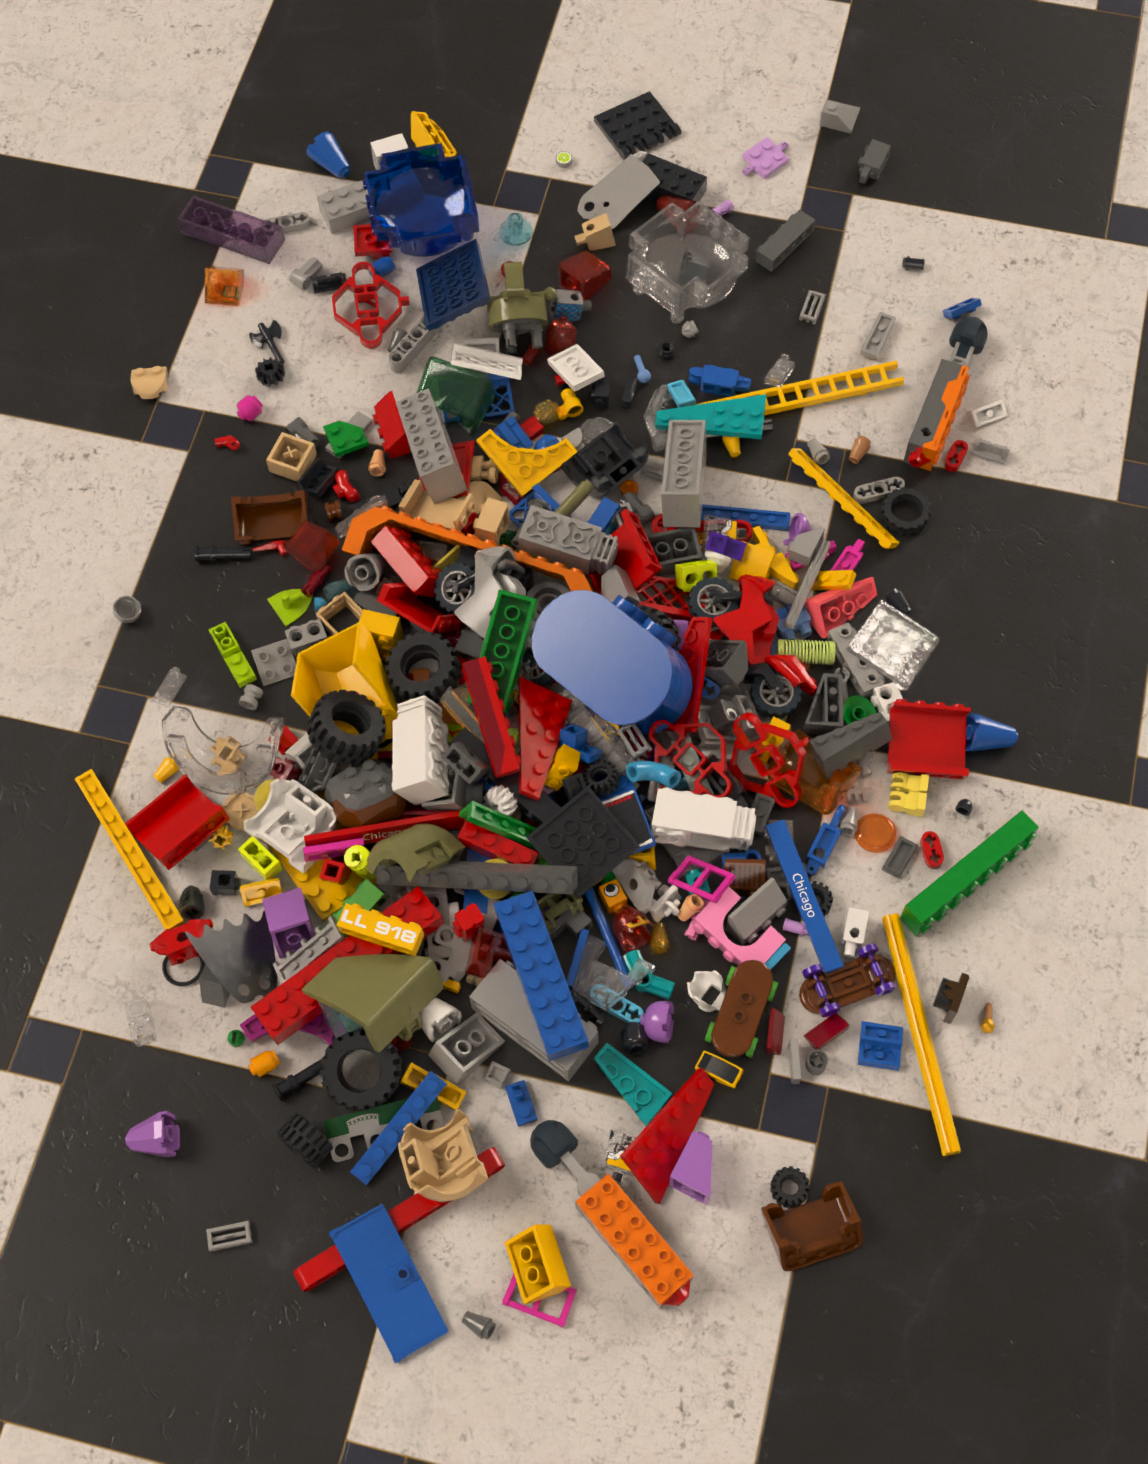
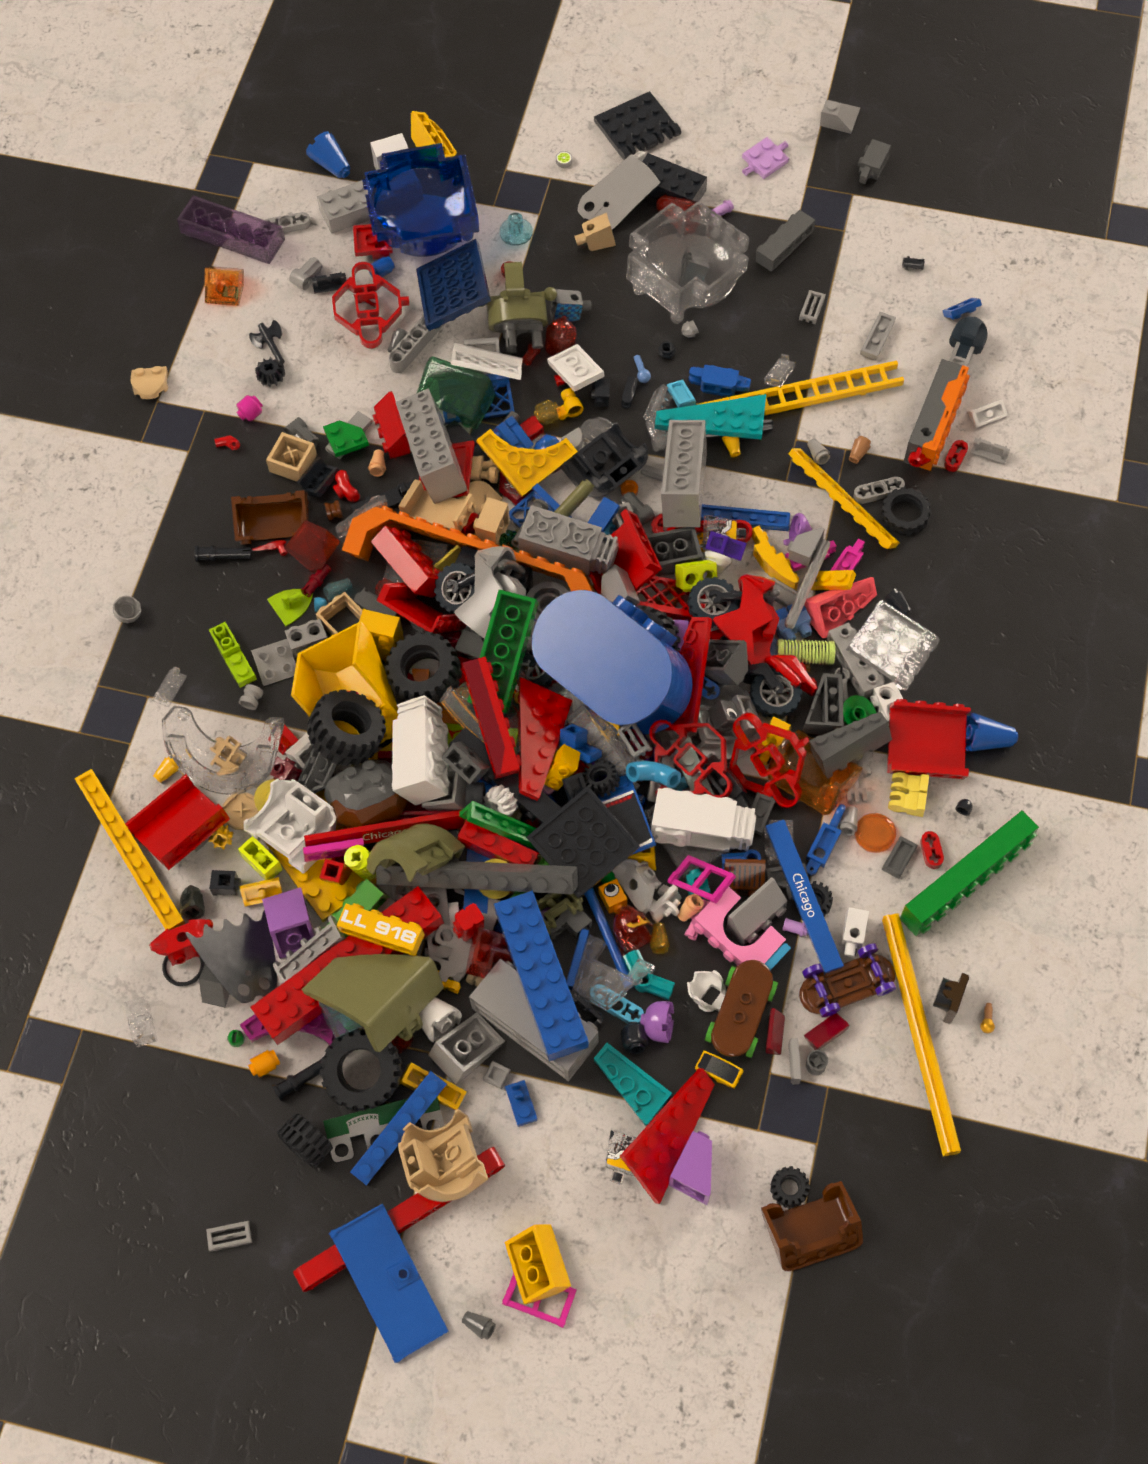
(155, 1135): medium lavender cone -> none
(365, 570): light grey cone -> none
(583, 274): clear red slope -> none
(616, 1220): orange piece -> none
(755, 562): yellow slope -> none
(880, 1046): blue slope -> none

